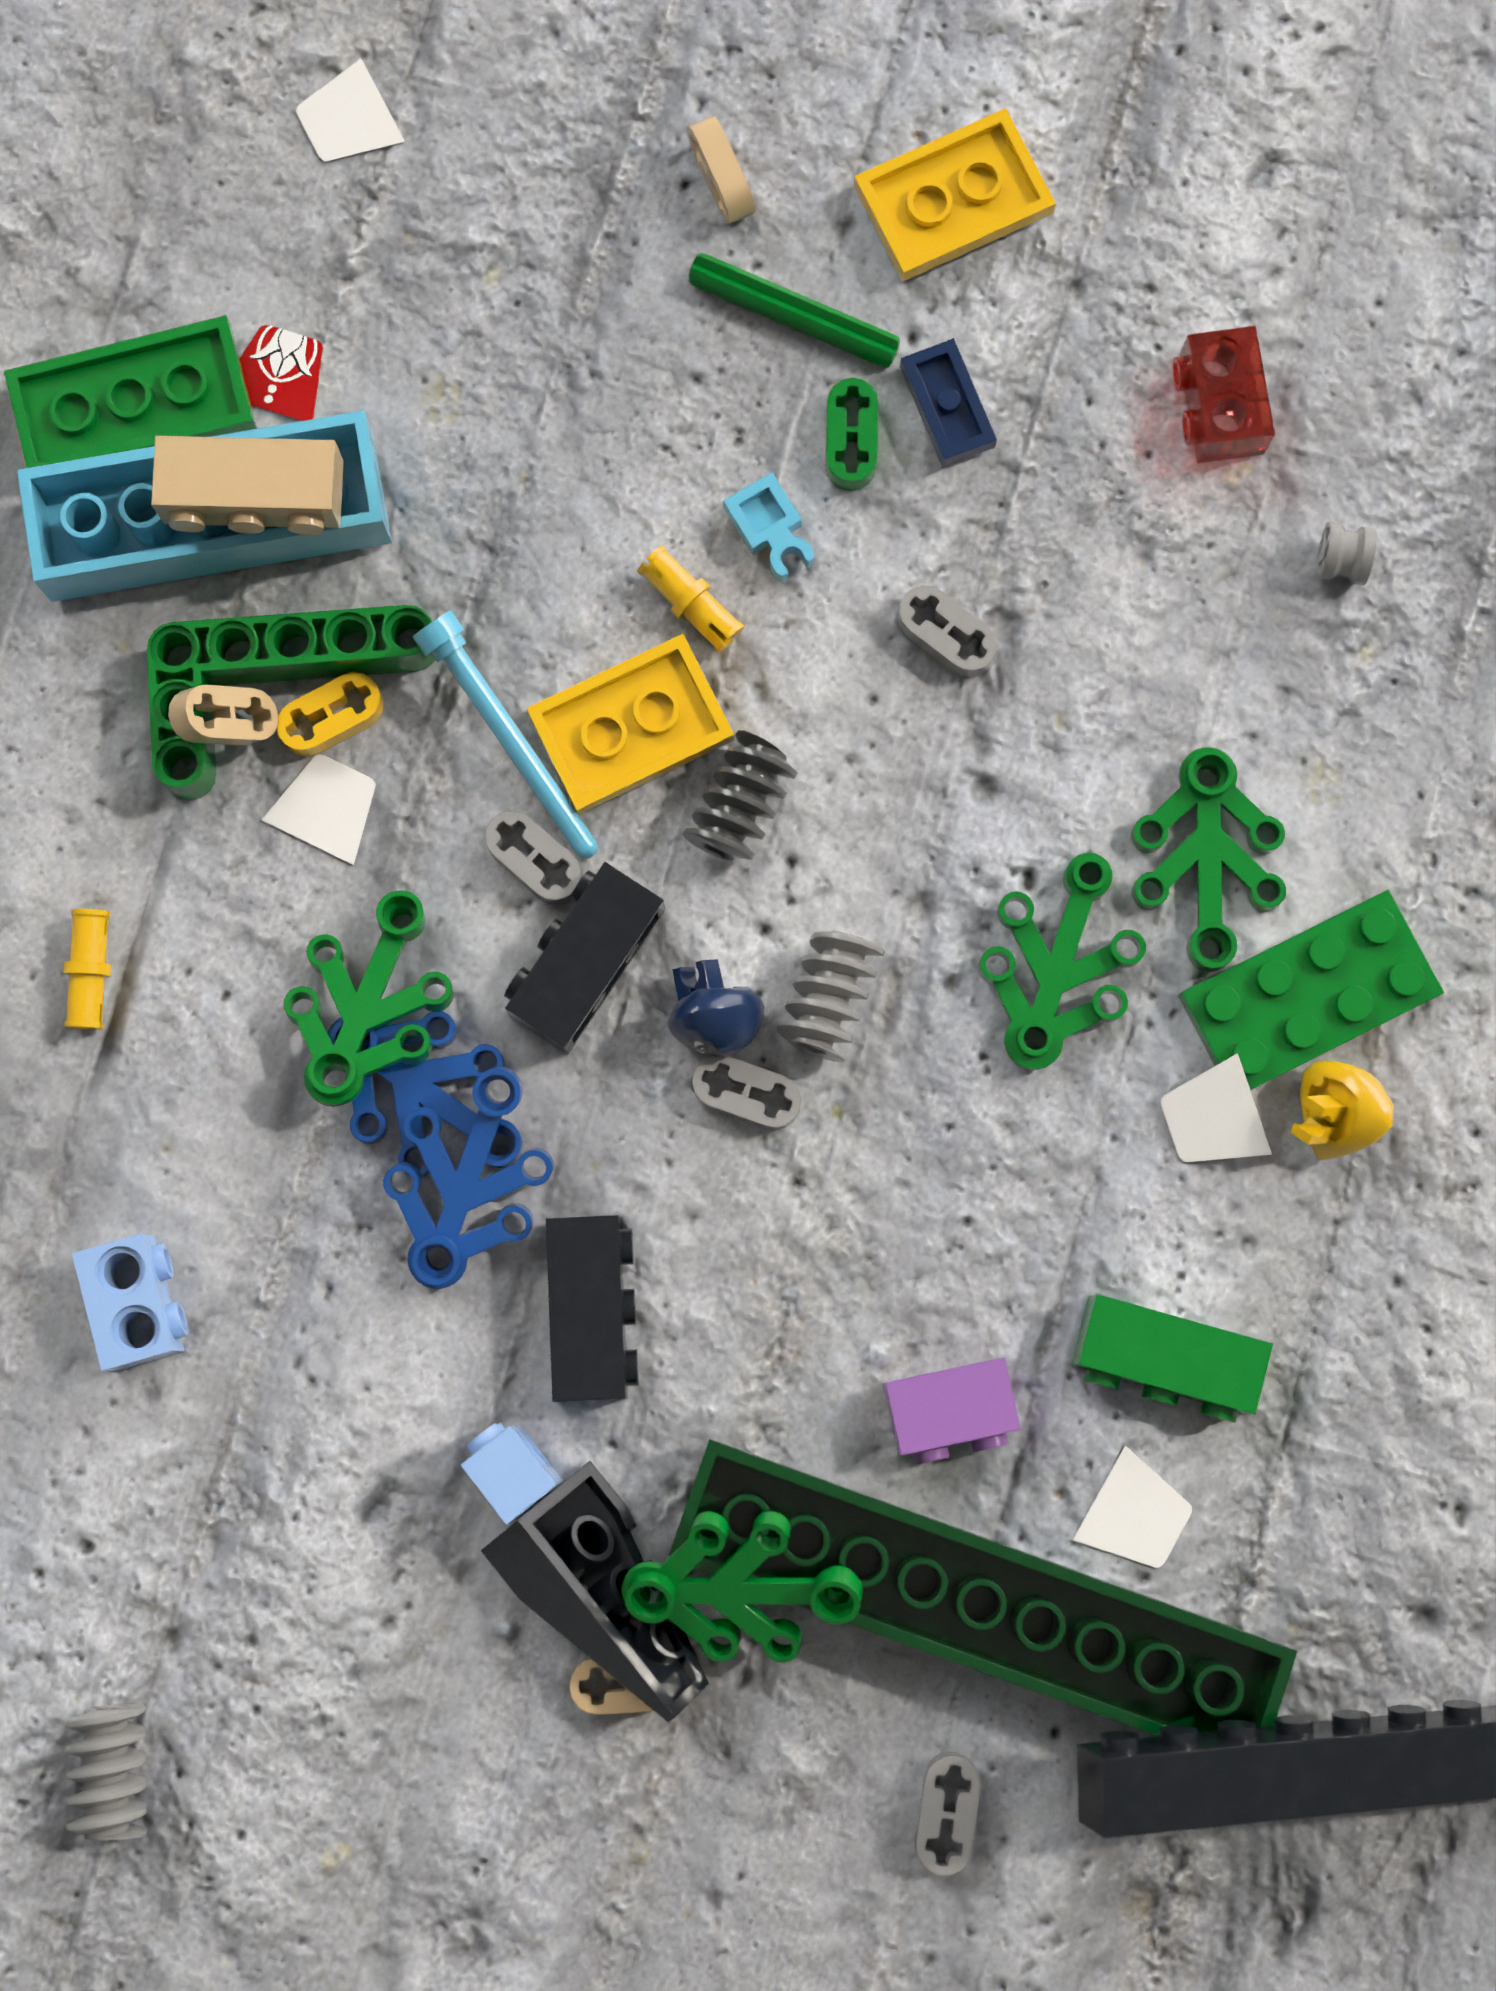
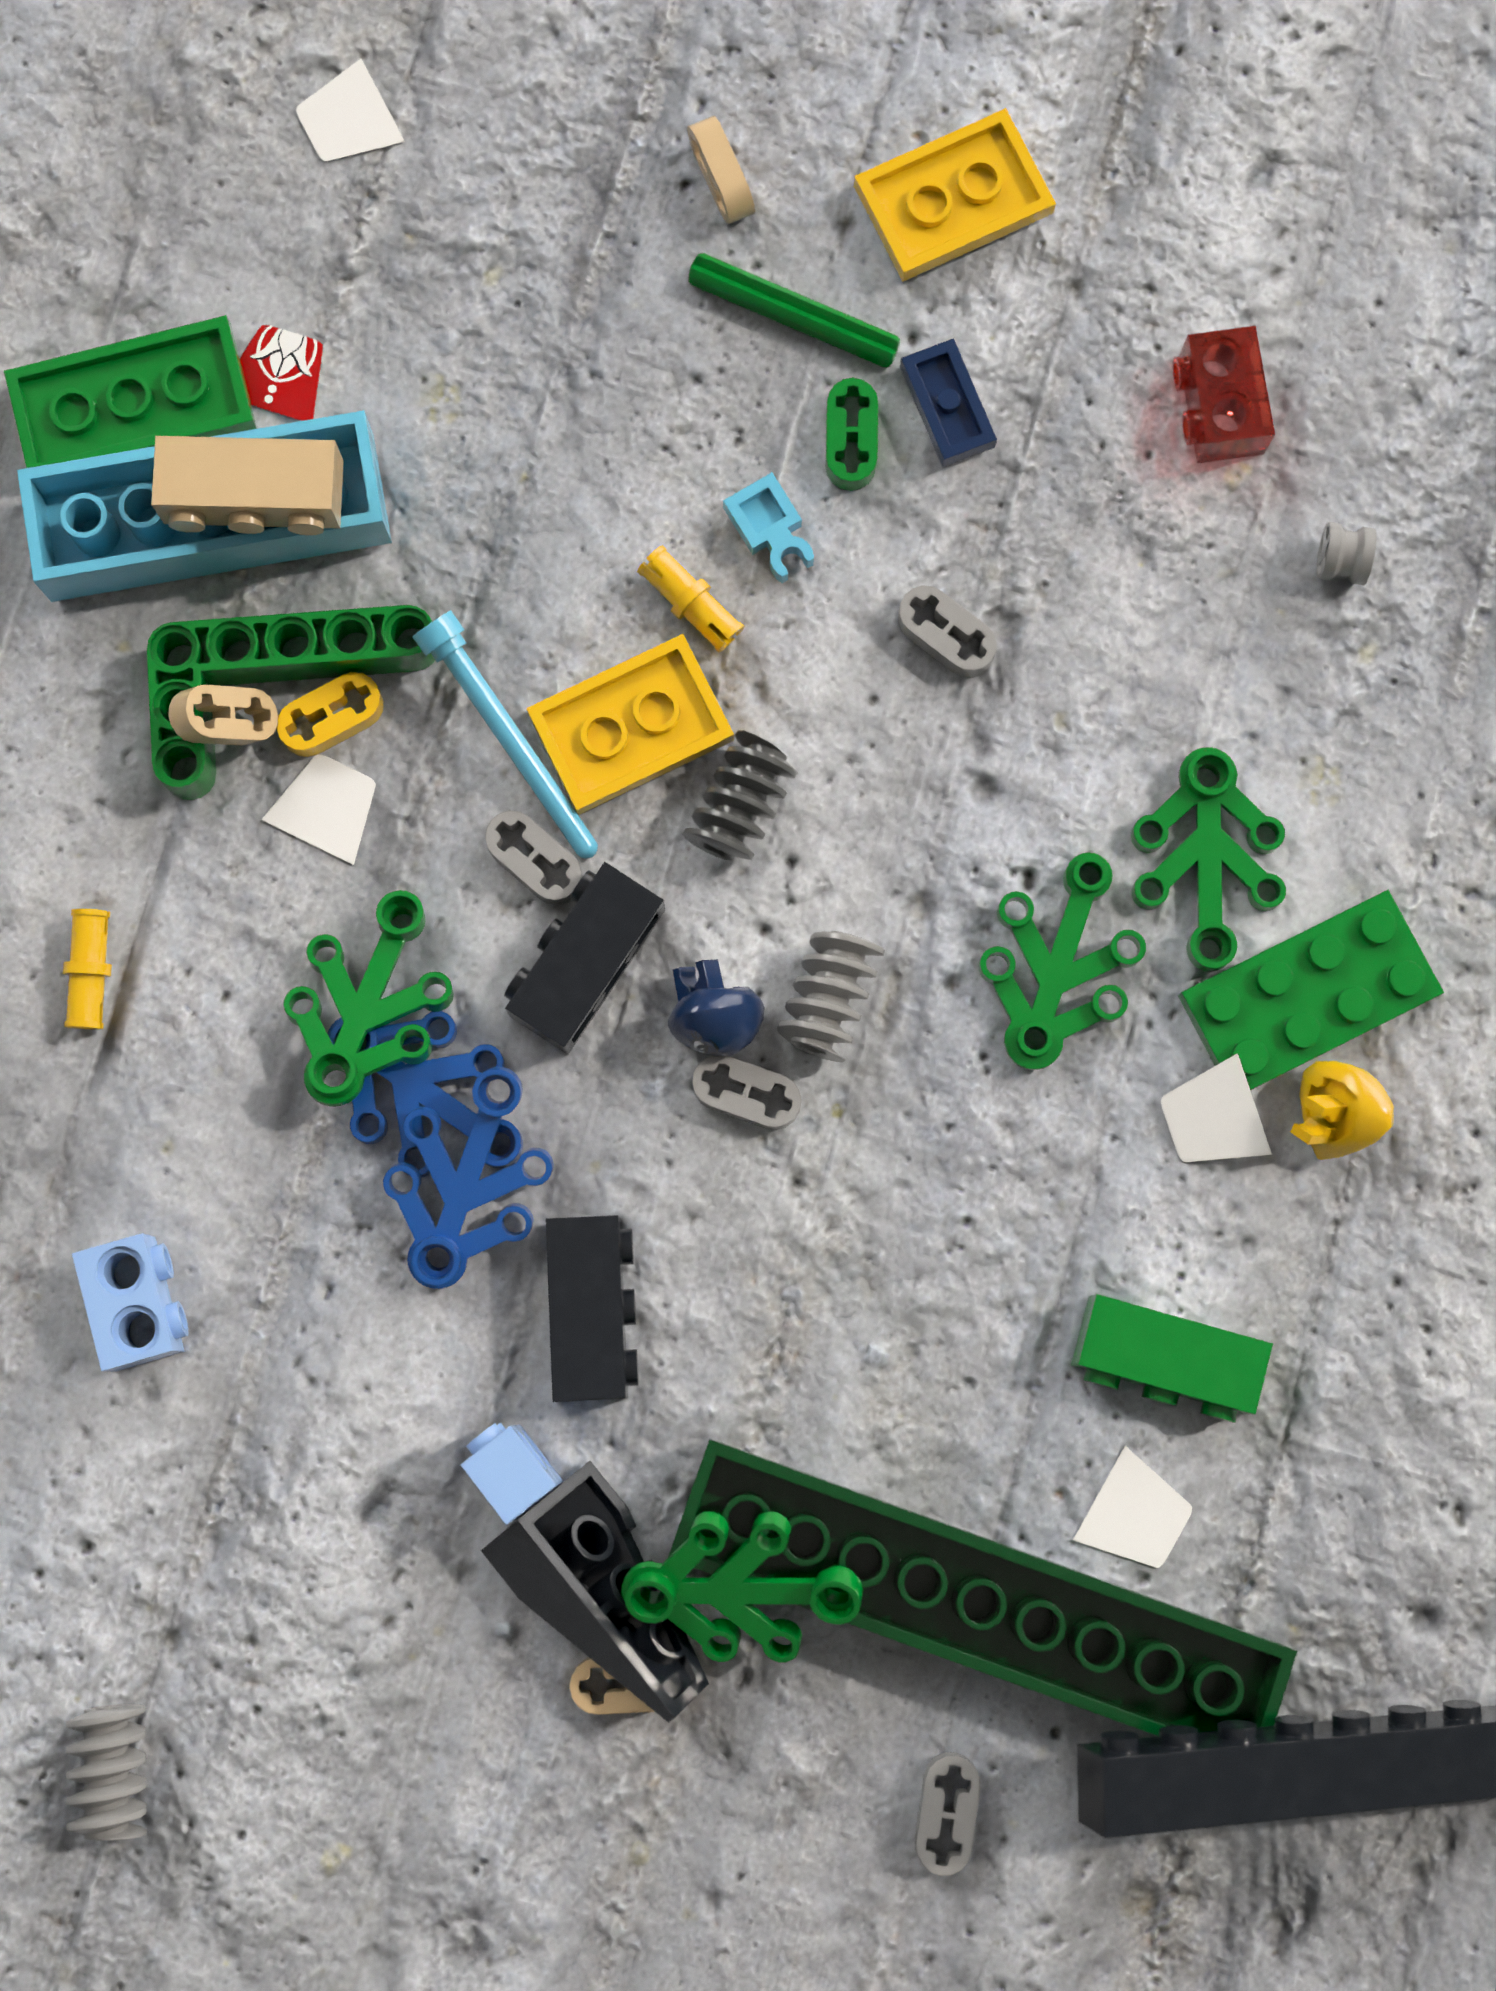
(951, 1409): medium lavender brick -> none

